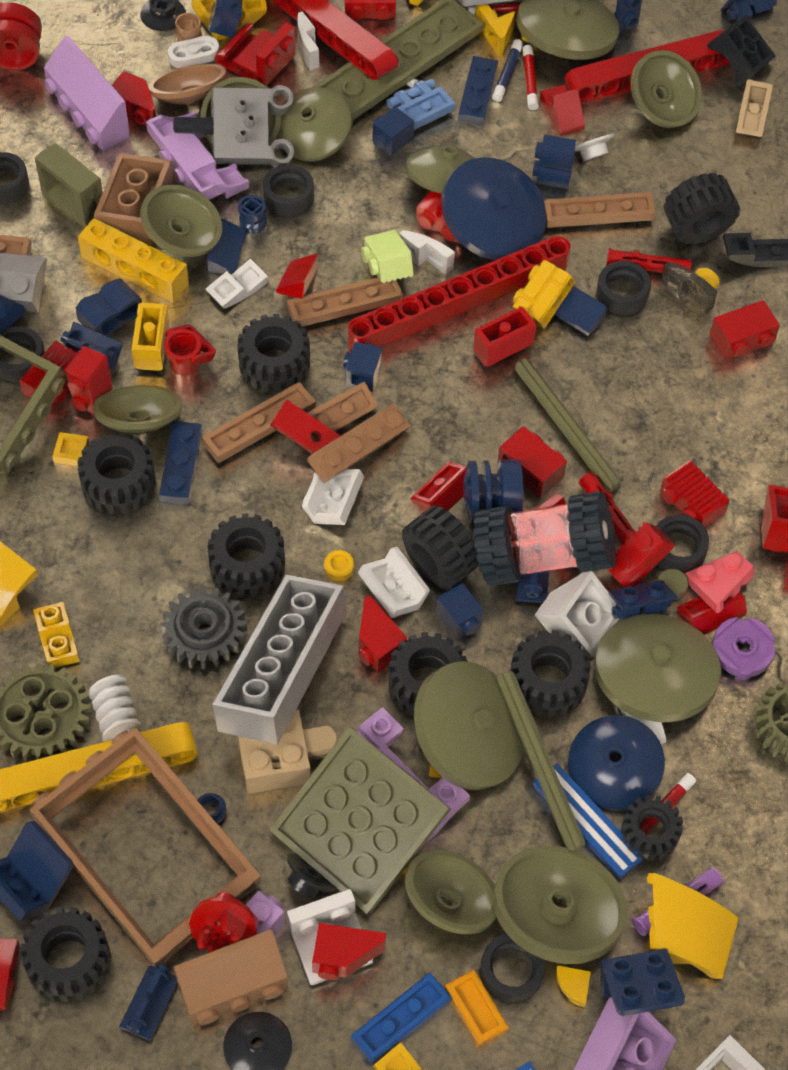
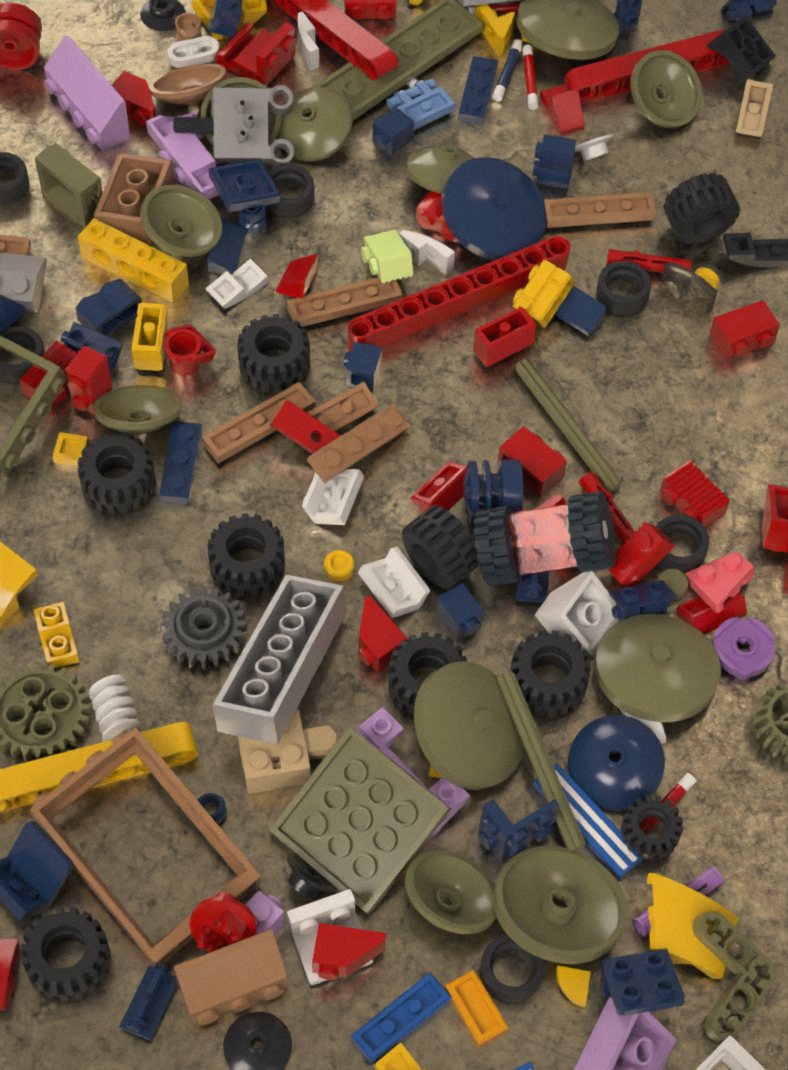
(244, 185): none -> dark blue tile
(506, 839): none -> dark blue bracket
(741, 967): none -> olive beam

